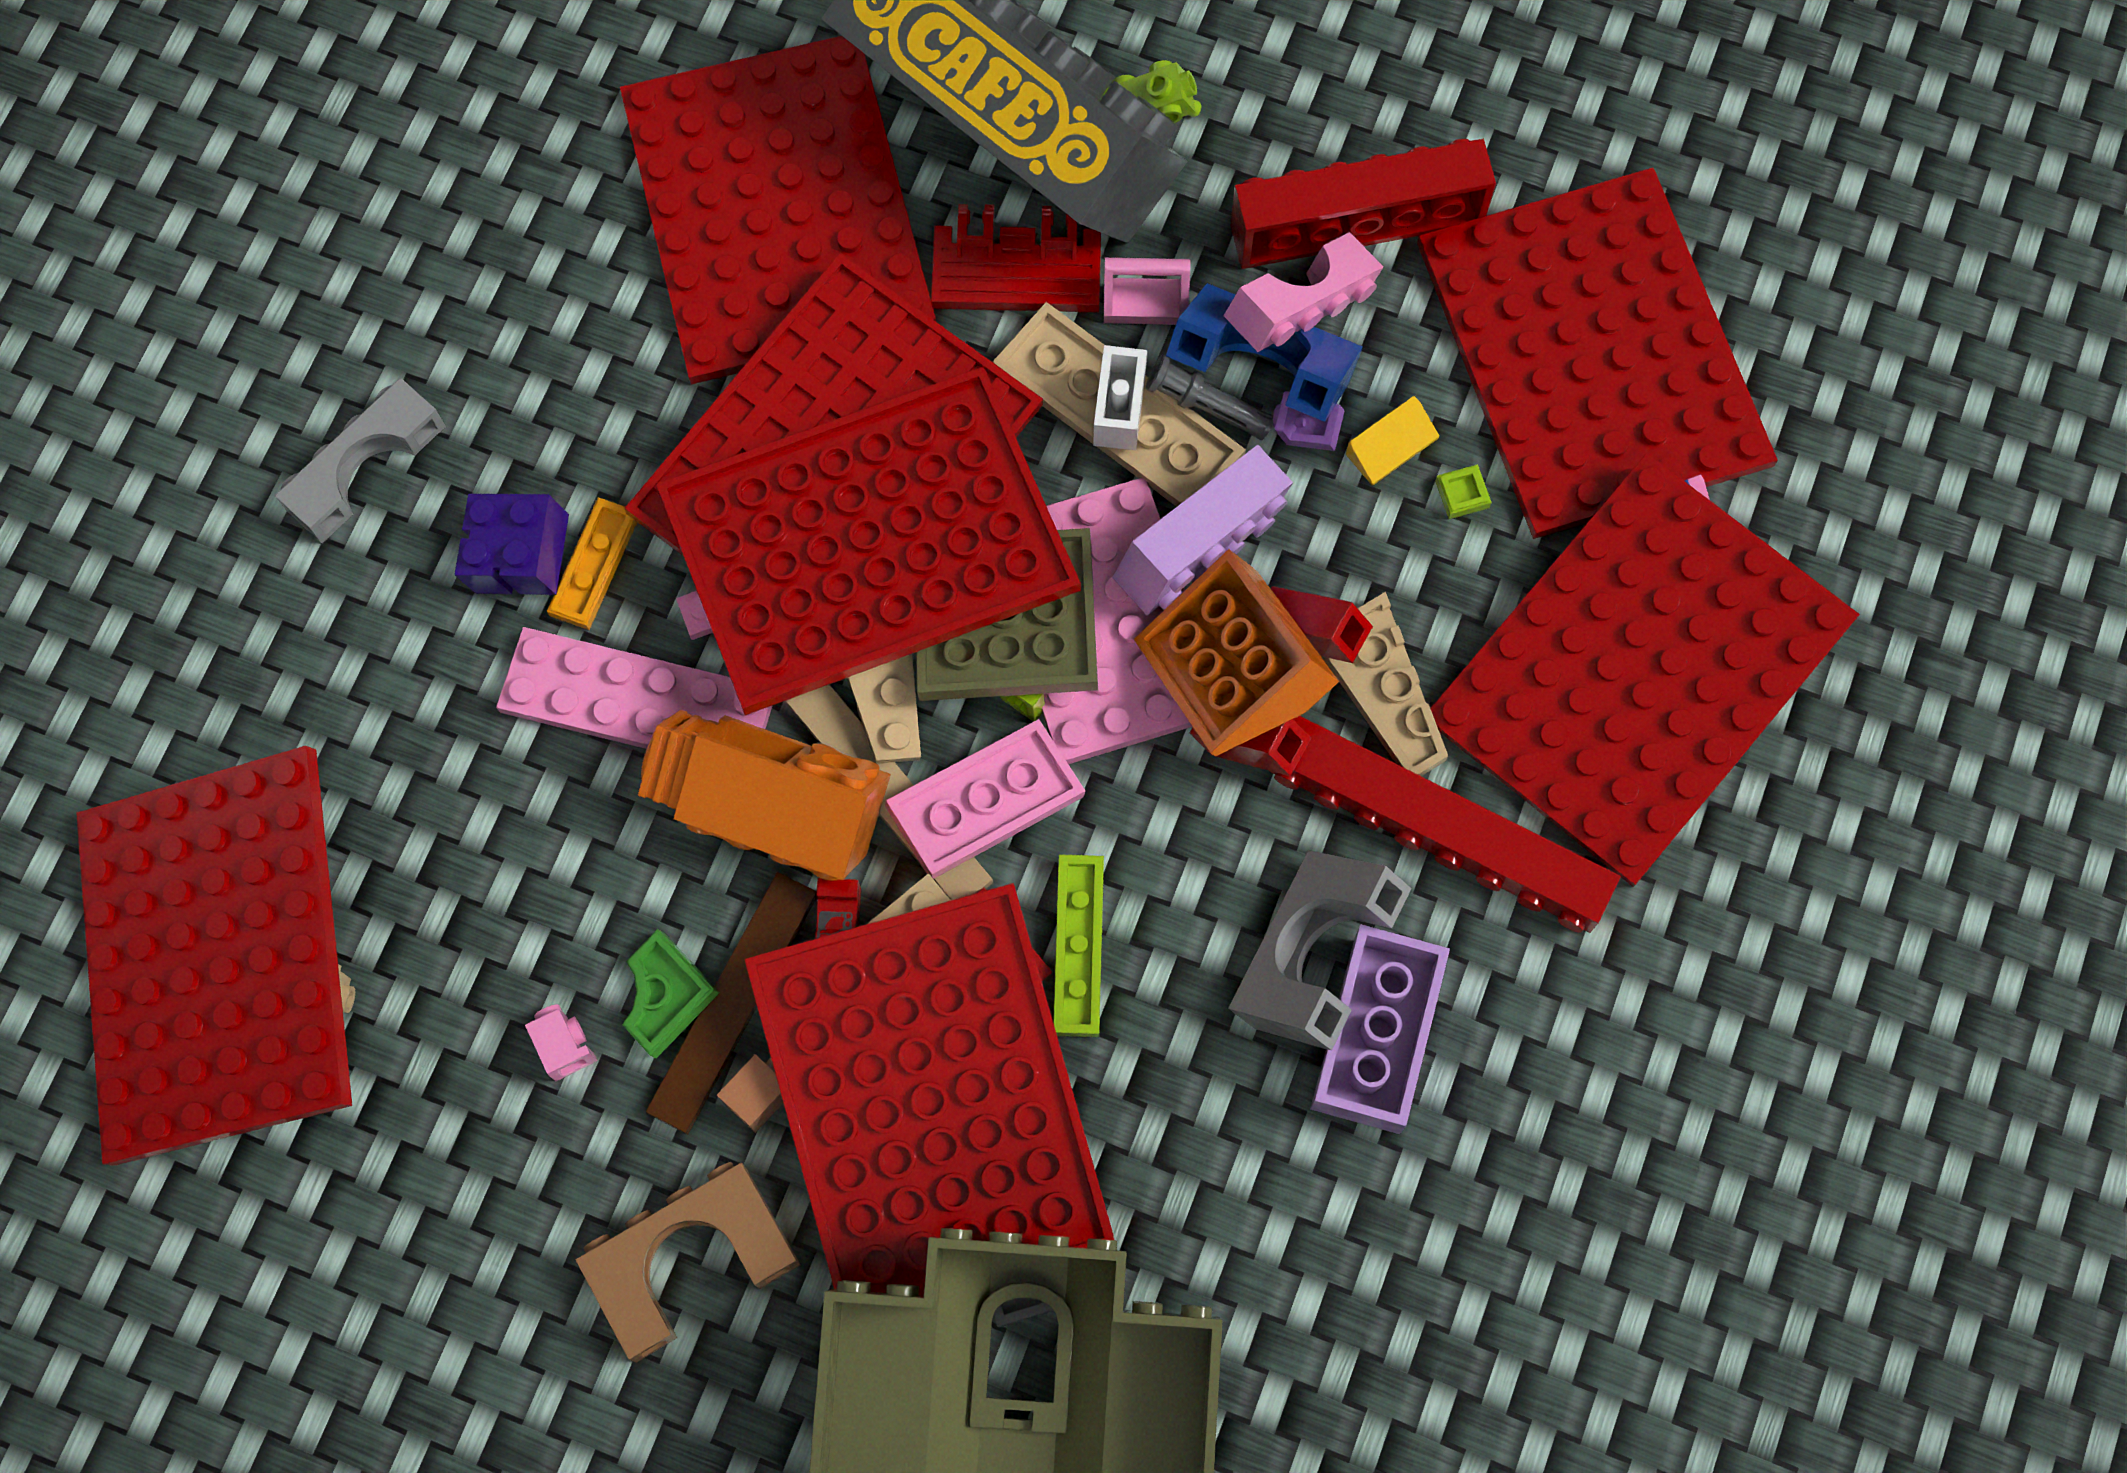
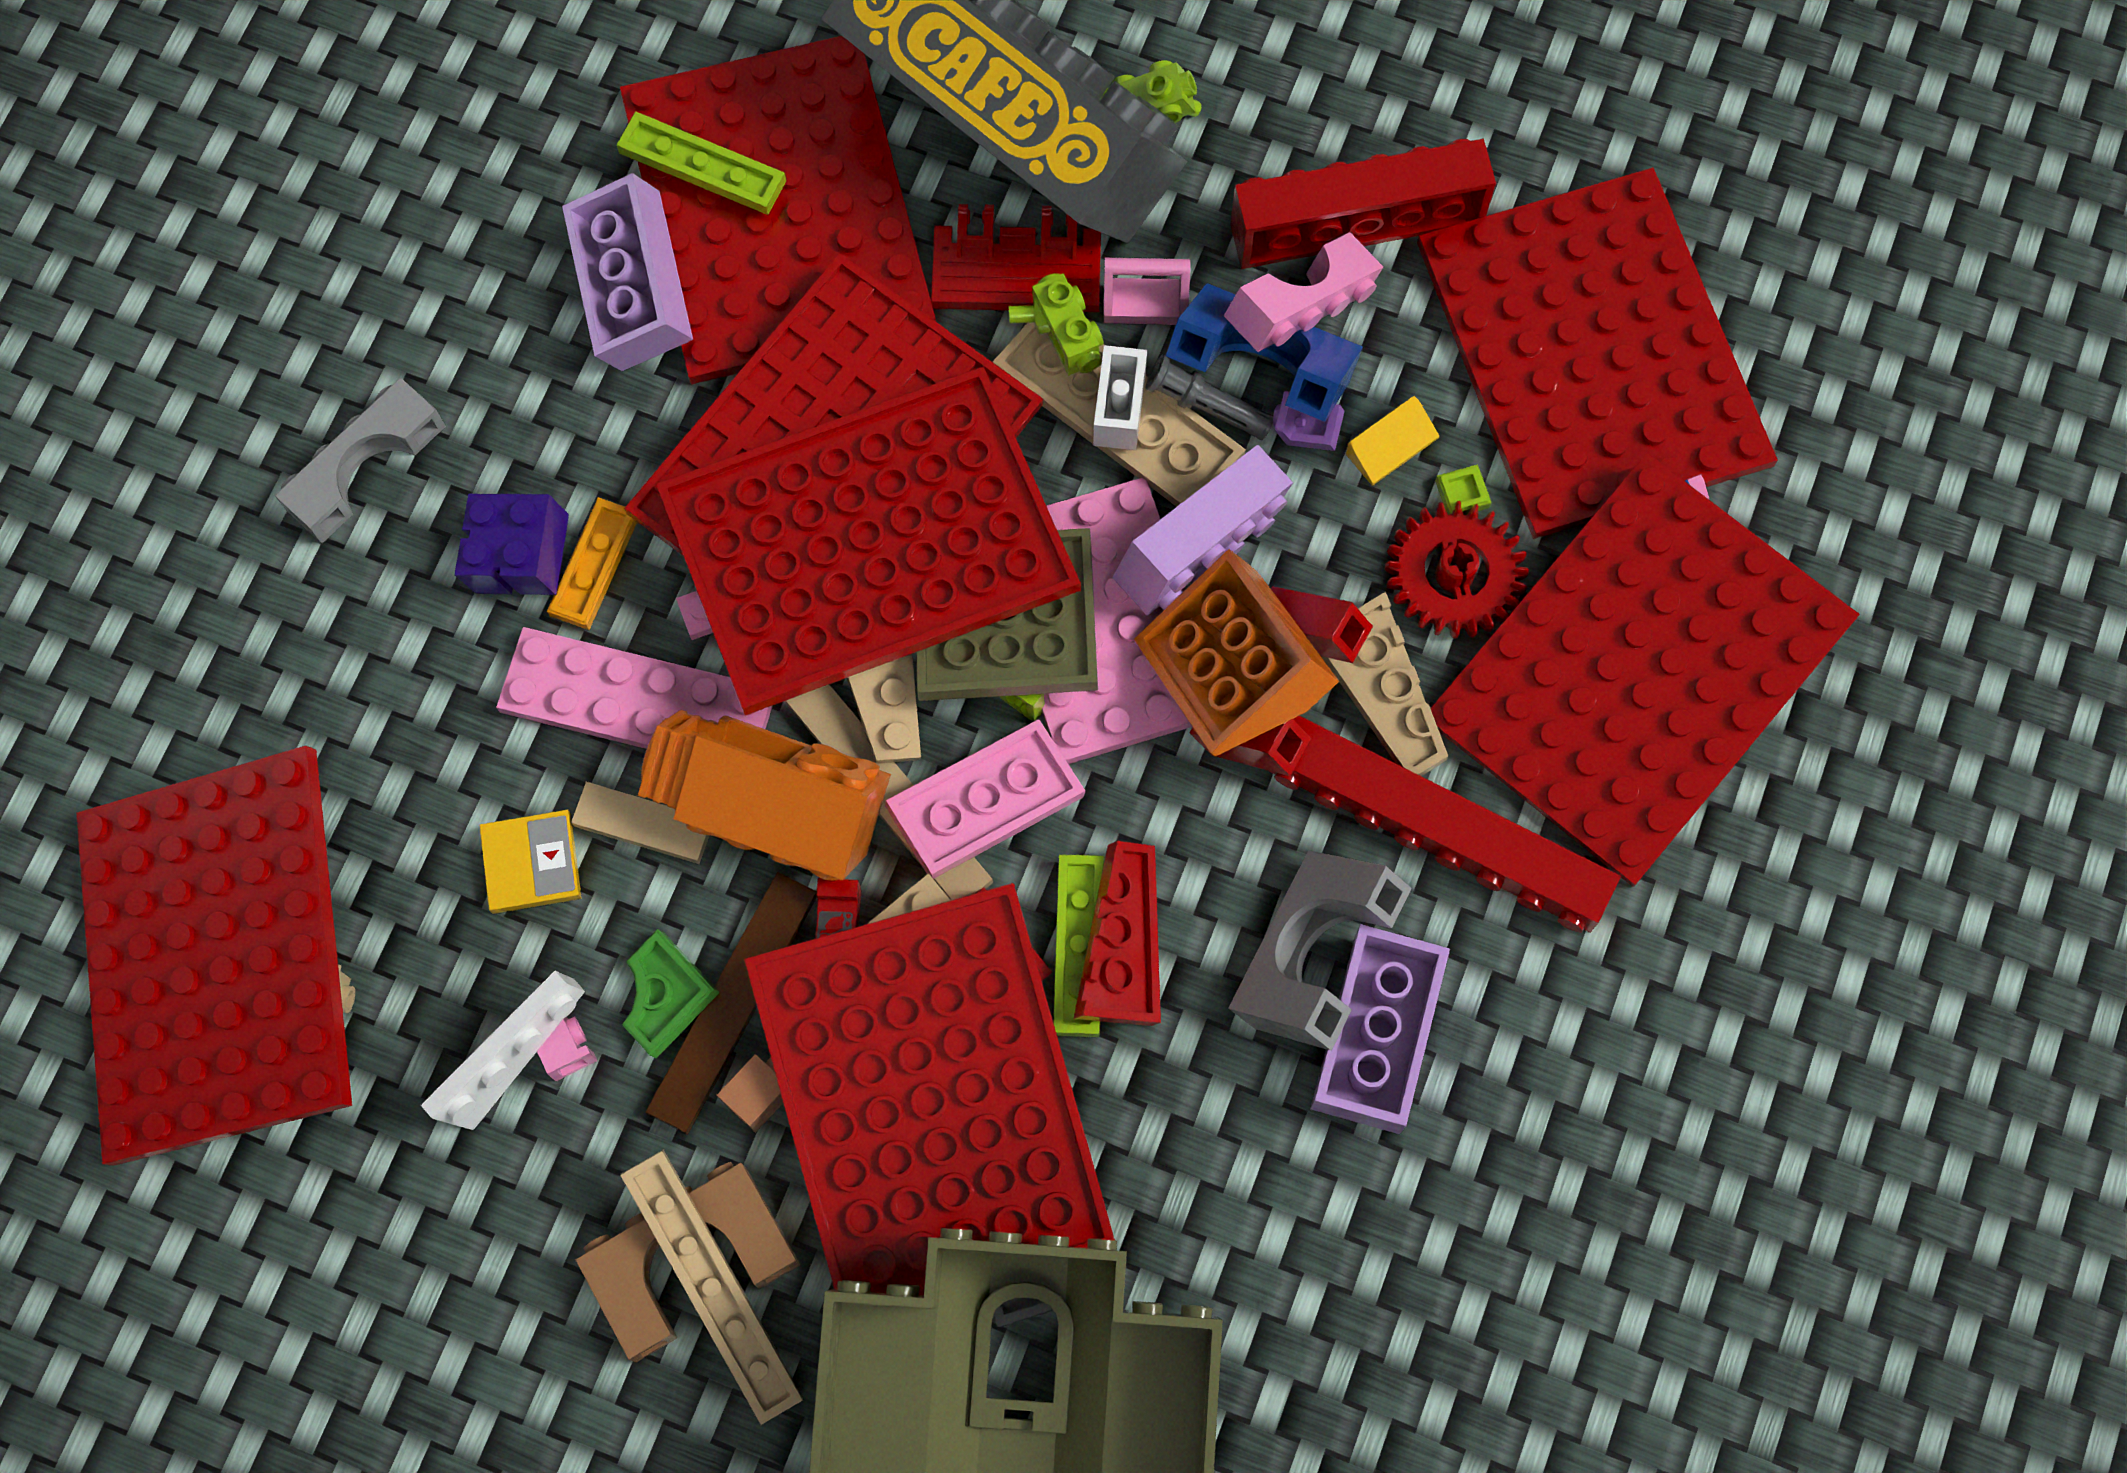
(496, 1063): none -> white wing
(530, 861): none -> yellow tile
(627, 272): none -> lavender brick
(637, 822): none -> tan tile
(701, 163): none -> lime plate
(712, 1287): none -> tan plate
(1059, 313): none -> lime brick
(1122, 951): none -> red wing
(1460, 541): none -> red gear

